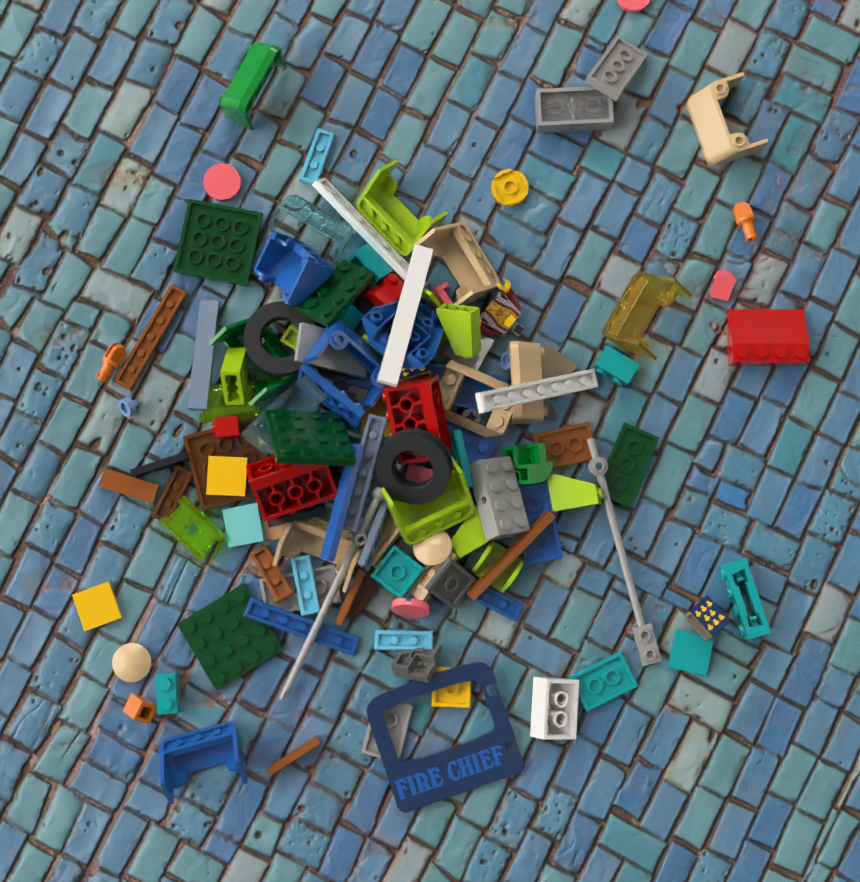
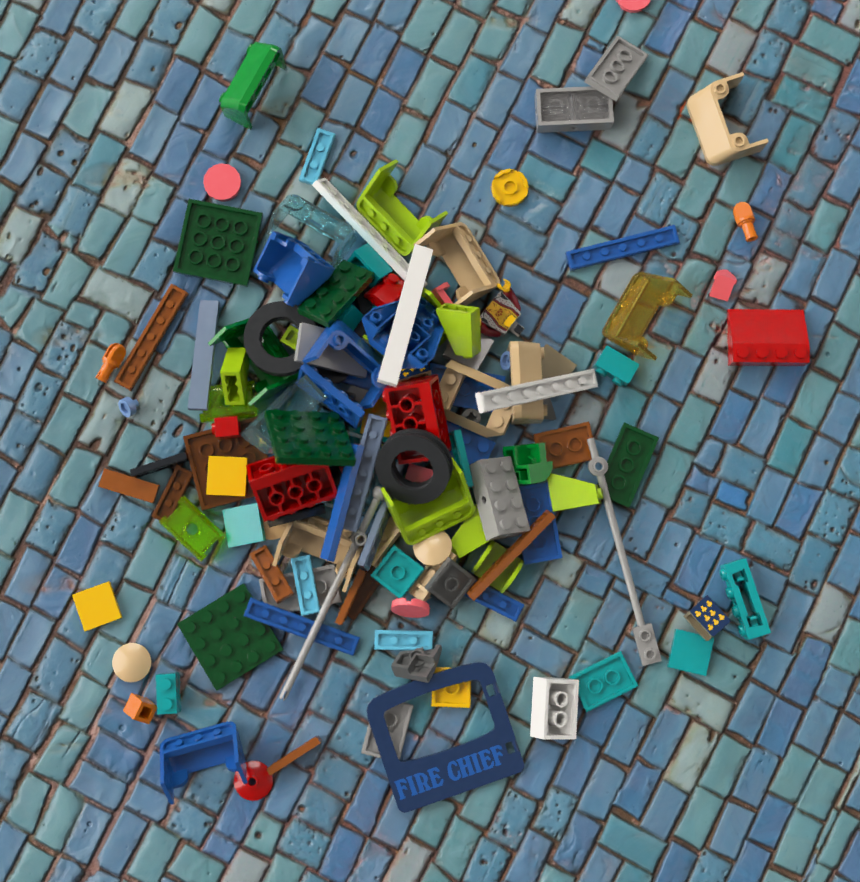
(263, 784): none -> red dish
(622, 247): none -> blue tile

